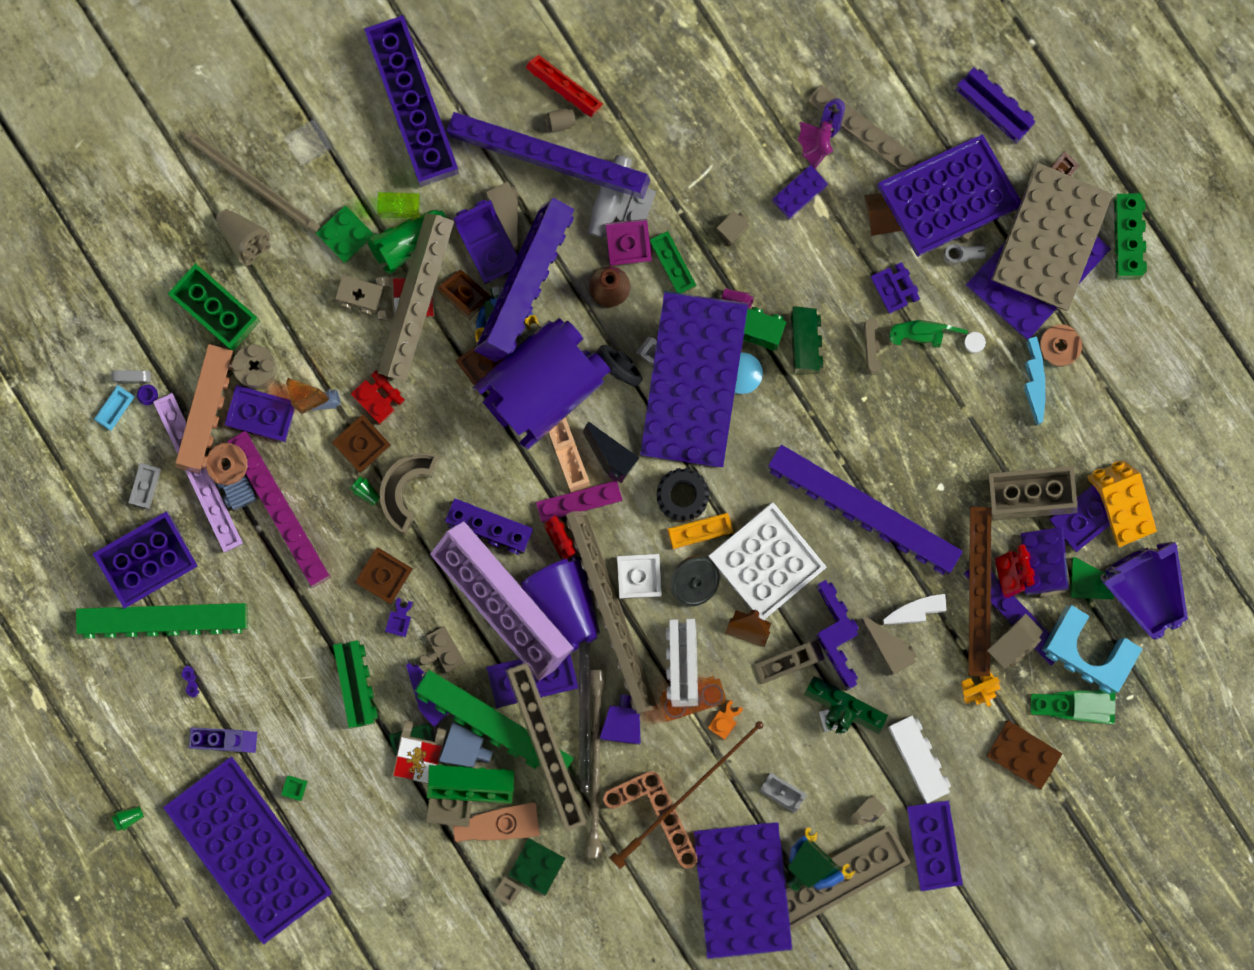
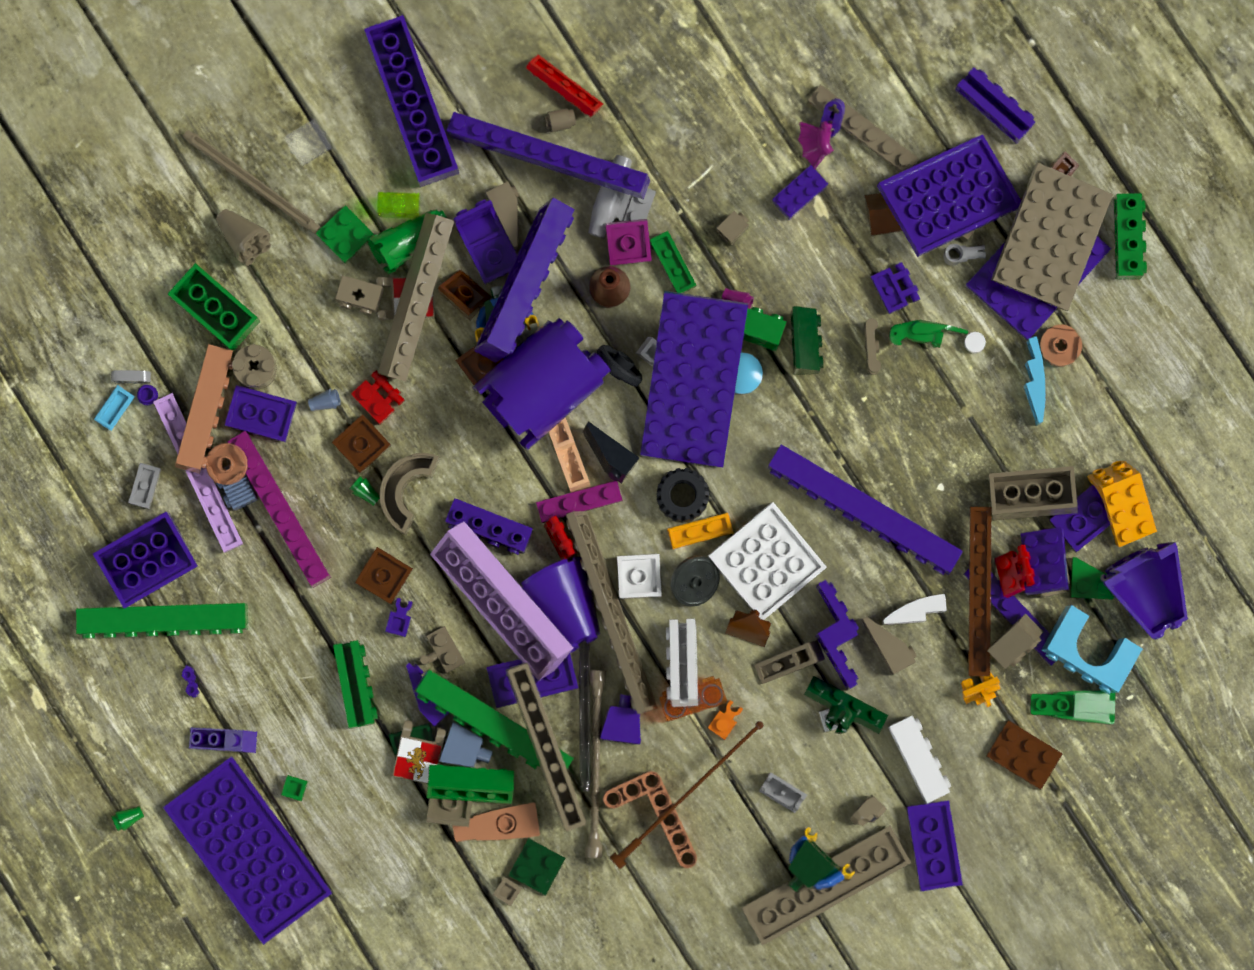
(305, 397): clear orange slope -> none
(743, 890): dark purple plate -> none

